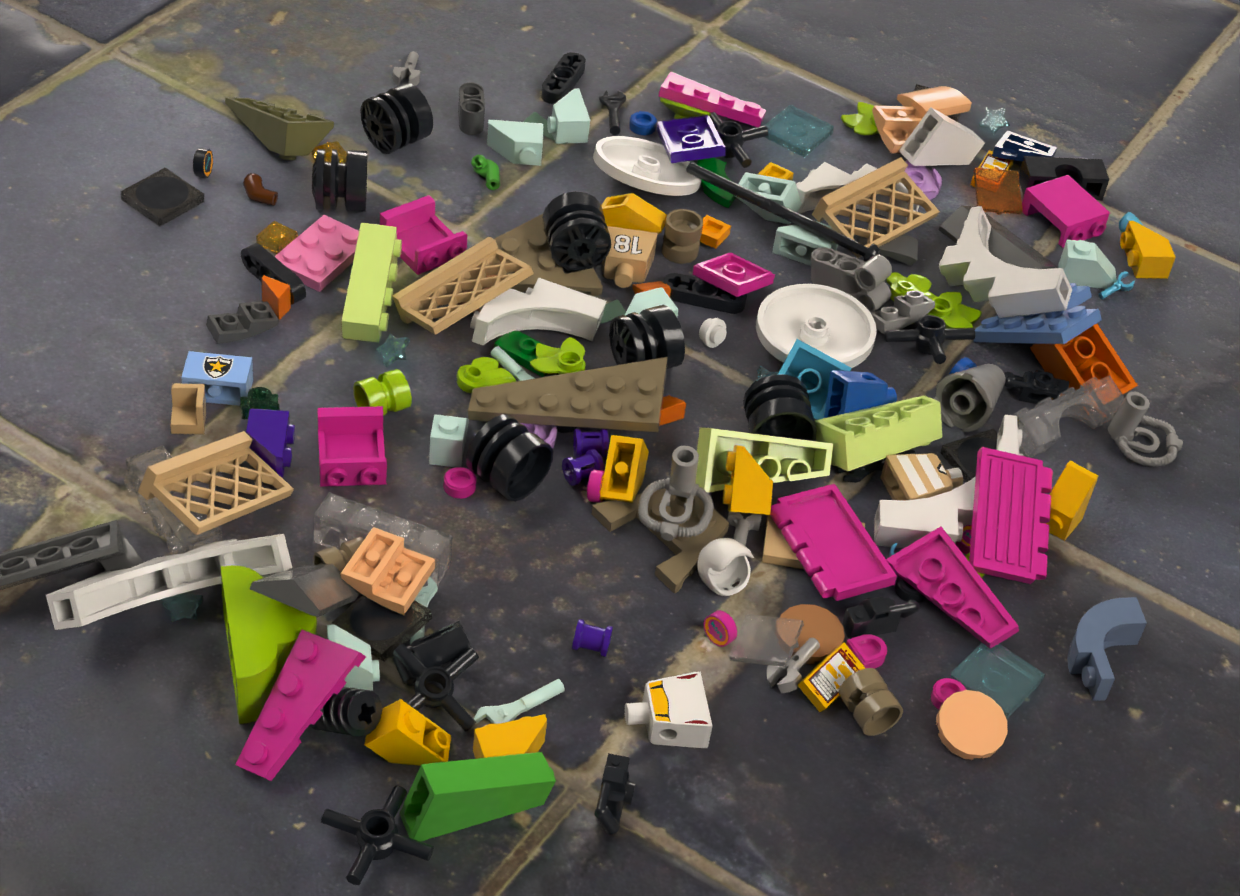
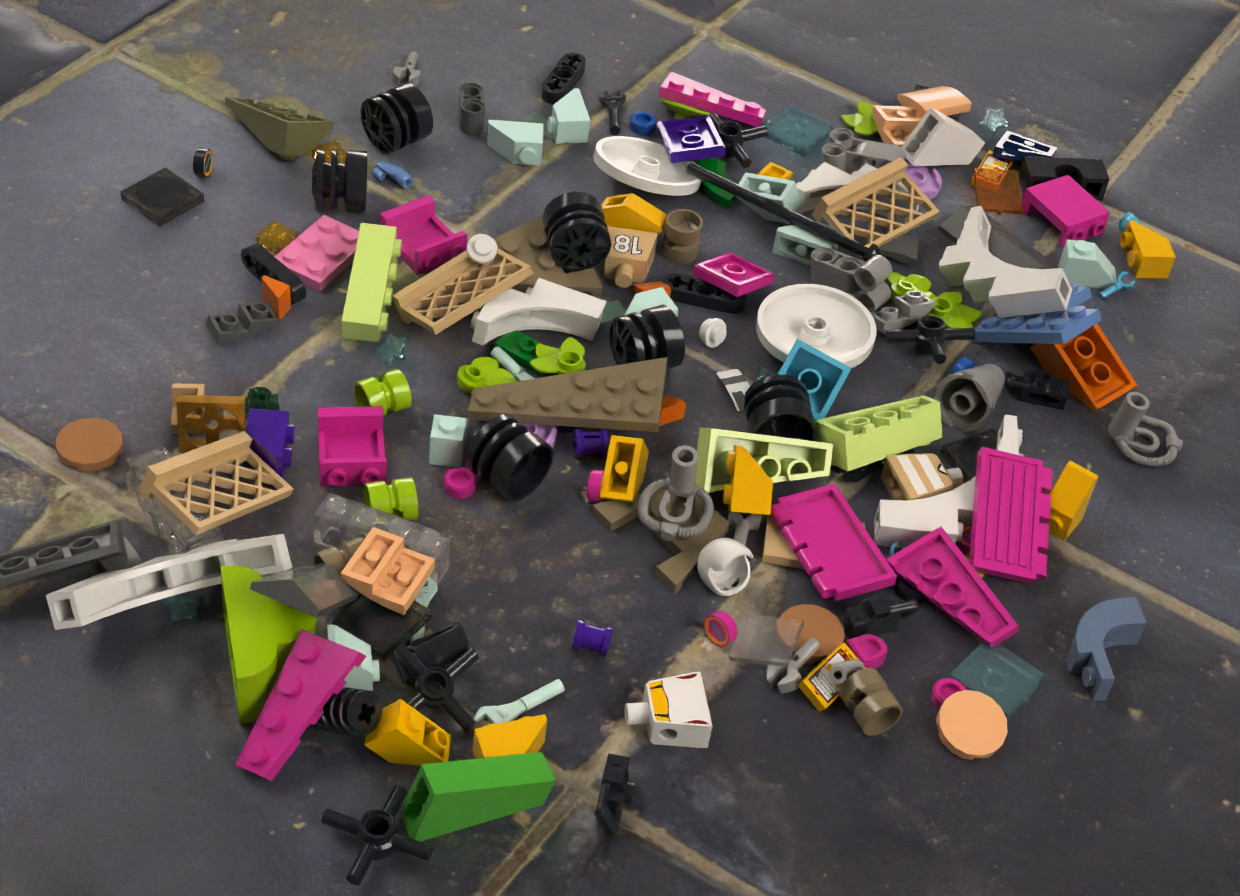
(89, 444): none -> medium nougat tile
(187, 403): none -> pearl gold piece
(224, 376): light blue brick -> none
(256, 191): reddish brown arm -> none
(395, 172): none -> medium blue arm
(396, 499): none -> lime wheel
(481, 248): none -> white plate
(488, 170): bright green arm -> none
(578, 473): dark purple bush -> none
(714, 231): light orange plate -> none
(735, 385): none -> sticker
(842, 669): none -> light grey arm
(852, 153): none -> light grey piece
(856, 391): blue torso -> none
(1092, 404): clear arch -> none

